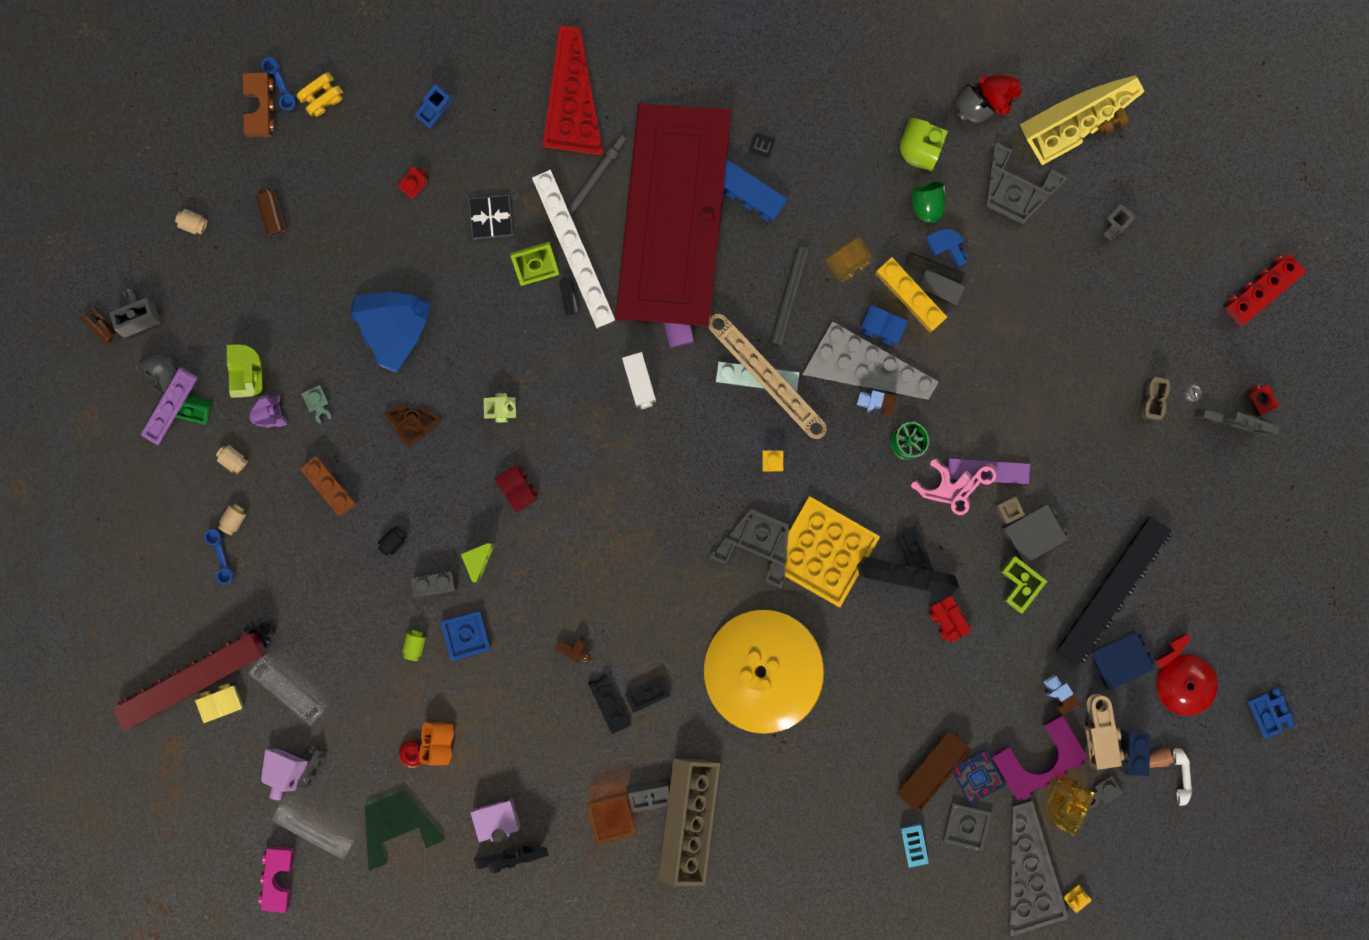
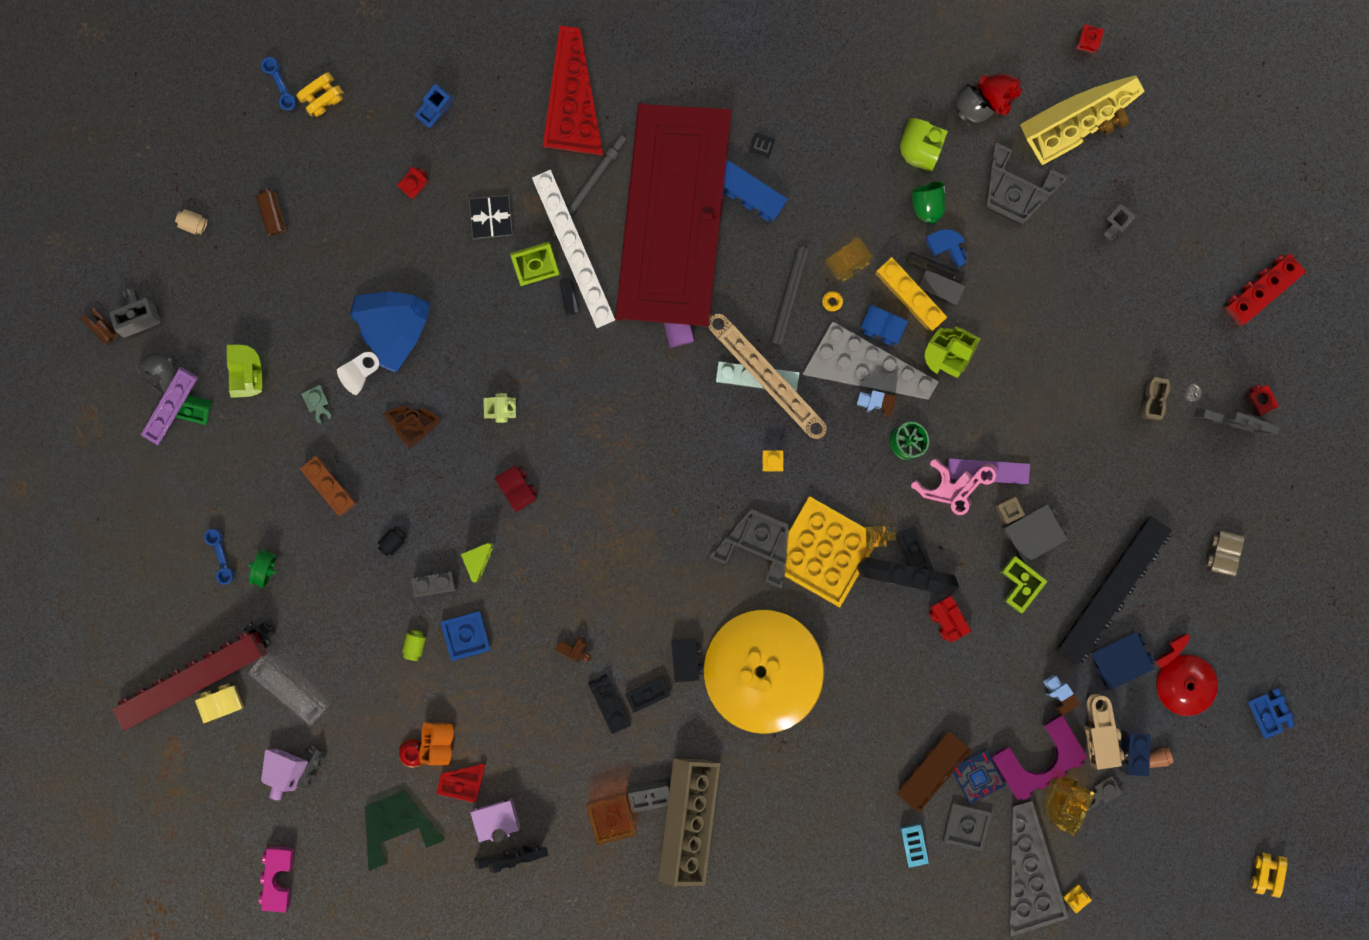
(231, 459): tan brick -> none
(232, 519): tan brick -> none
(260, 122): dark orange arch -> none
(262, 568): none -> green wheel
(267, 412): medium lavender brick -> none
(289, 819): clear piece -> none
(354, 372): none -> white piece
(462, 783): none -> red wing
(639, 380): white brick -> none
(686, 661): none -> black brick
(832, 294): none -> yellow plate
(877, 536): none -> clear yellow plate
(951, 350): none -> lime brick
(1089, 38): none -> red brick
(1180, 758): white bar -> none
(1225, 553): none -> dark tan brick
(1260, 880): none -> yellow brick

